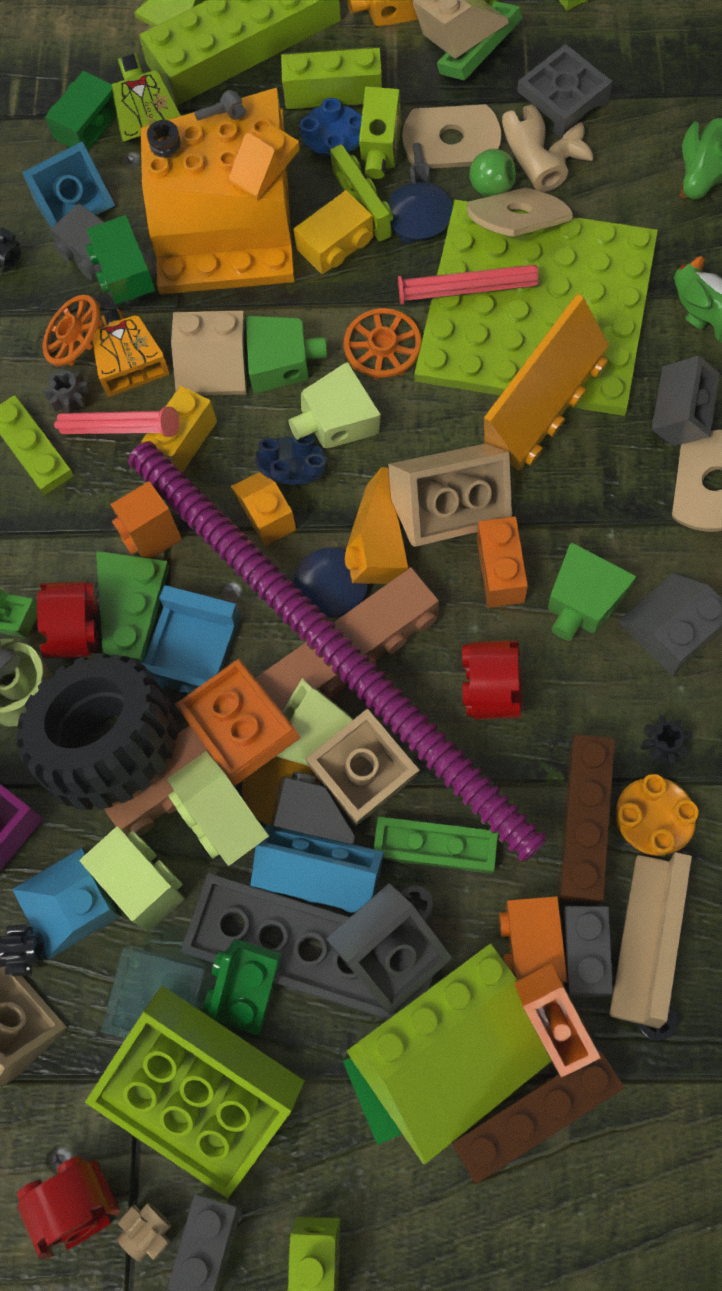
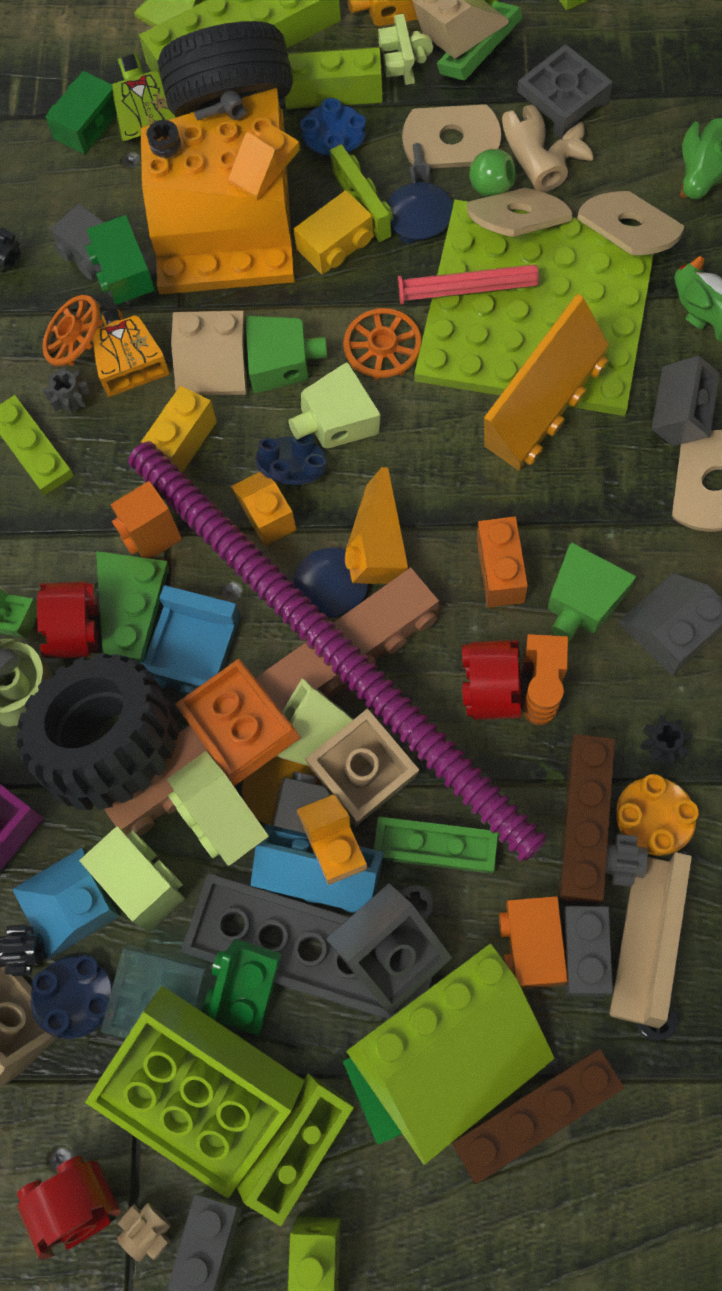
(66, 181): dark azure slope -> none
(71, 997): none -> dark blue dish
(163, 421): coral axle -> none
(223, 58): none -> black tyre
(295, 1151): none -> lime brick
(332, 839): none -> light orange slope
(380, 130): lime torso -> none
(409, 49): none -> yellowish green hips
(451, 492): tan slope -> none
(547, 661): none -> orange legs
(556, 1020): orange brick -> none
(625, 860): none -> dark grey gear
(653, 236): none -> tan piece

